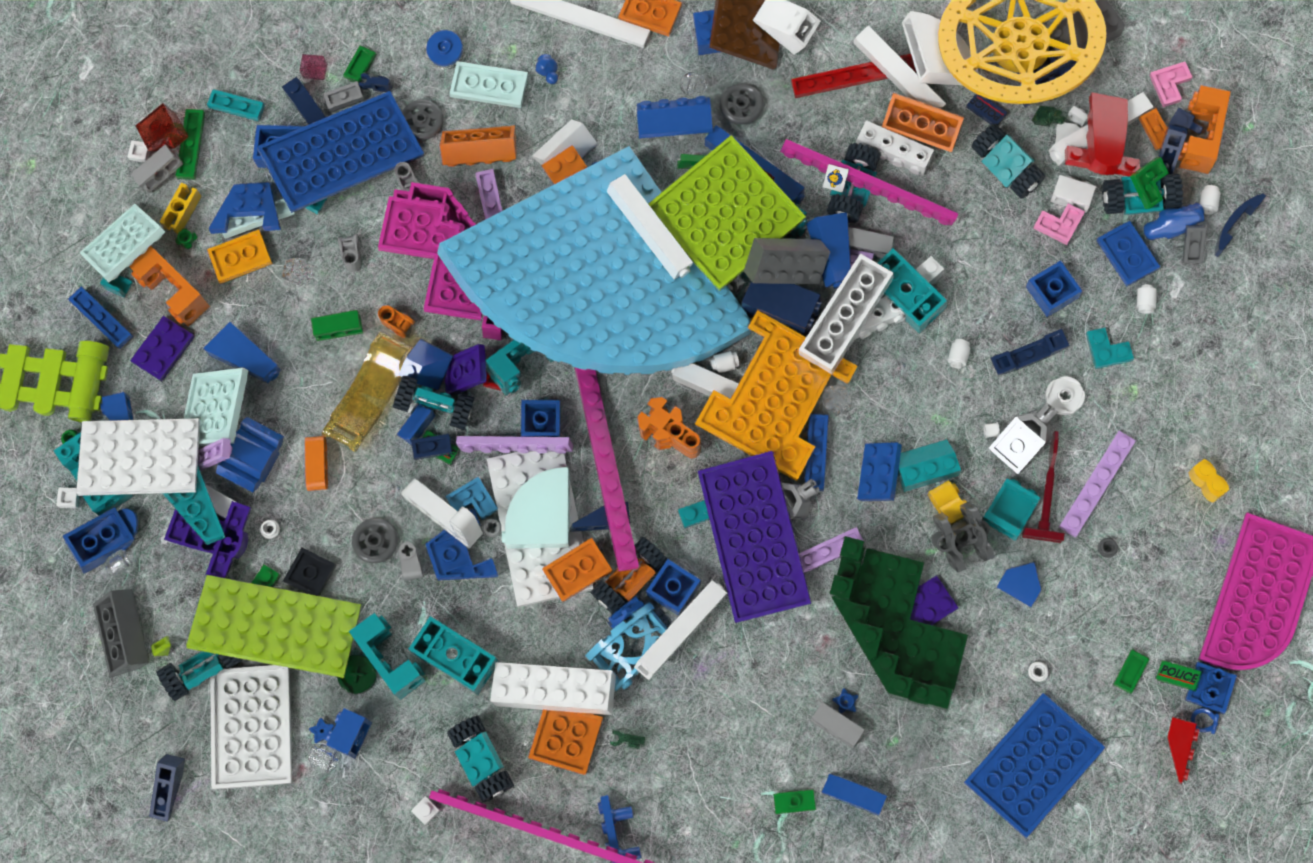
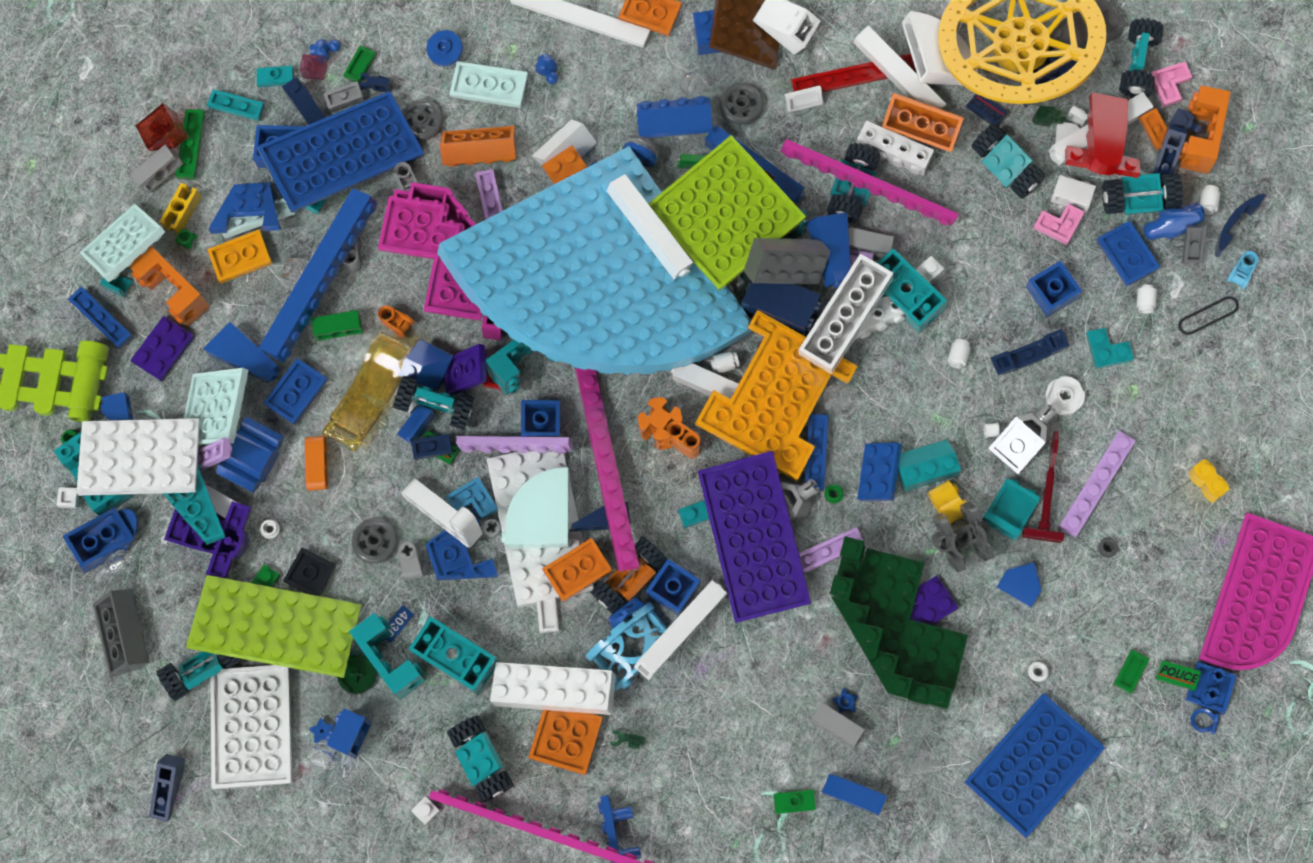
(138, 151): white plate -> none
(161, 647): lime slope -> none
(274, 76): none -> teal plate
(295, 391): none -> blue plate
(318, 275): none -> blue brick
(323, 47): none -> blue animal
(399, 621): none -> blue sticker
(548, 616): none -> white tile
(644, 149): none -> piece
(804, 99): none -> white tile
(833, 488): none -> green plate
(835, 178): sticker -> none
(1142, 35): none -> black plate
(1146, 179): green plate -> none
(1180, 740): red slope -> none
(1212, 322): none -> black piece
(1242, 272): none -> medium azure piece

